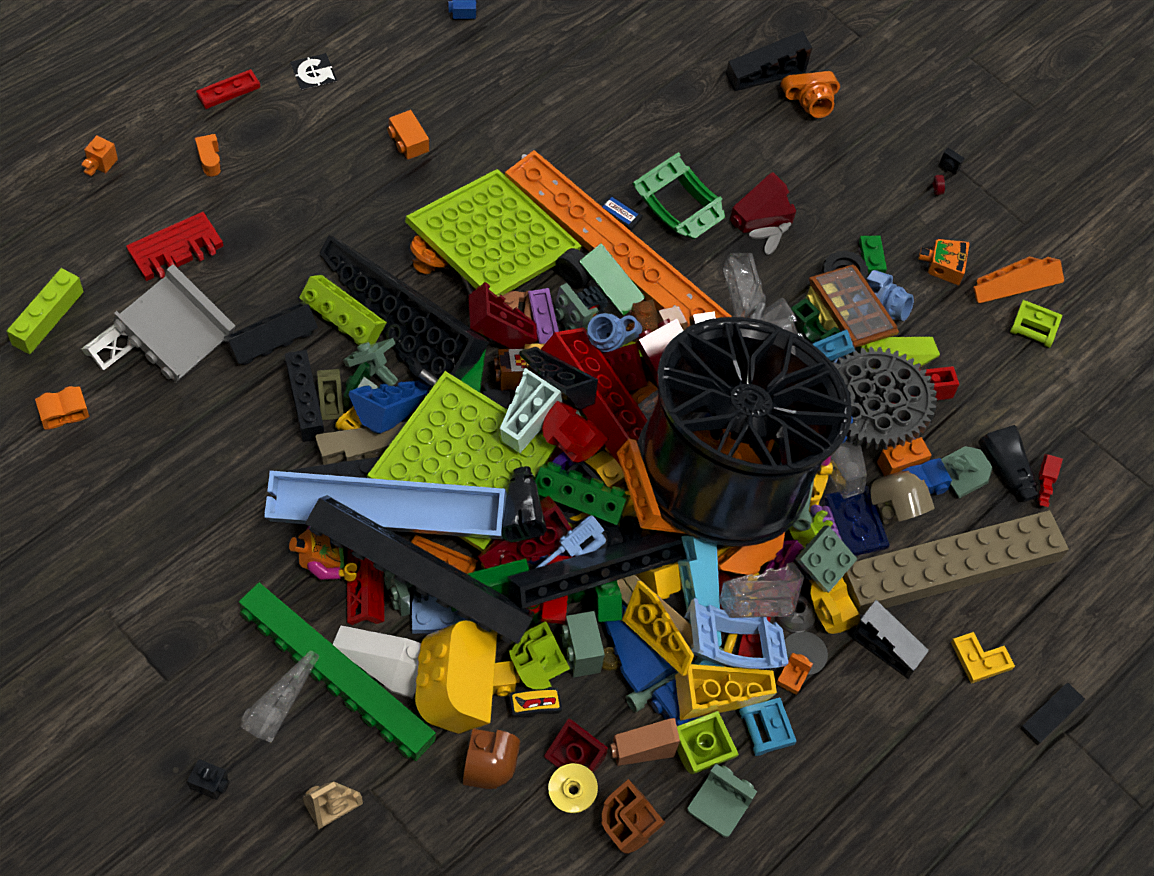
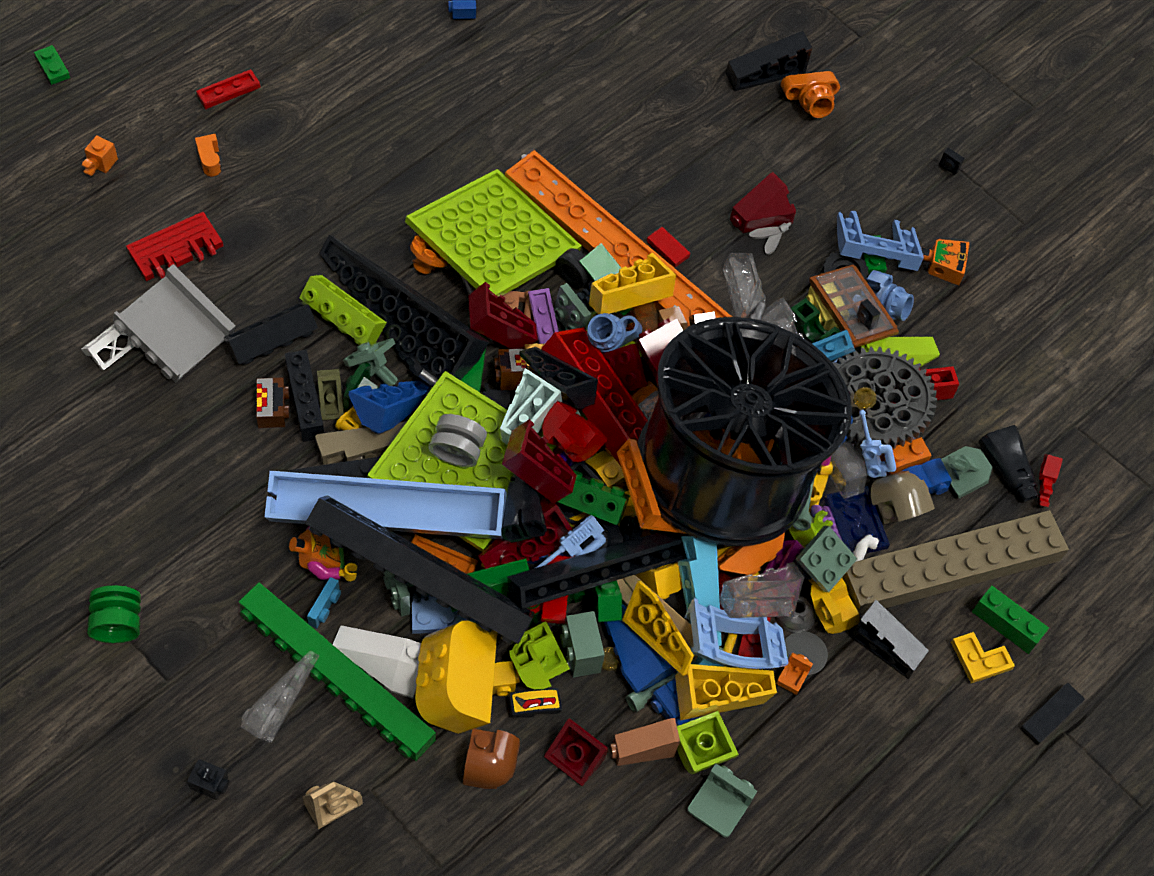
(45, 311): lime brick -> none
(52, 65): none -> green plate
(62, 407): orange brick -> none
(114, 614): none -> green wheel
(271, 402): none -> brick
(313, 71): sticker -> none
(319, 611): none -> dark azure plate
(370, 595): red fence -> none
(408, 134): orange brick -> none
(457, 440): none -> light grey wheel
(536, 463): none -> dark red wedge
(564, 779): light yellow dish -> none
(621, 211): tile -> none
(630, 818): dark orange brick -> none
(633, 286): none -> yellow wedge
(666, 173): wedge -> none
(668, 247): none -> red tile
(774, 722): dark azure plate -> none
(862, 546): none -> white arm
(865, 398): none -> clear yellow plate
(868, 314): none -> black plate
(871, 452): none -> light blue piece
(903, 247): none -> medium blue wedge
(939, 184): dark red tile -> none
(1010, 619): none -> green brick
(1019, 278): orange wedge -> none
(1038, 318): lime plate -> none

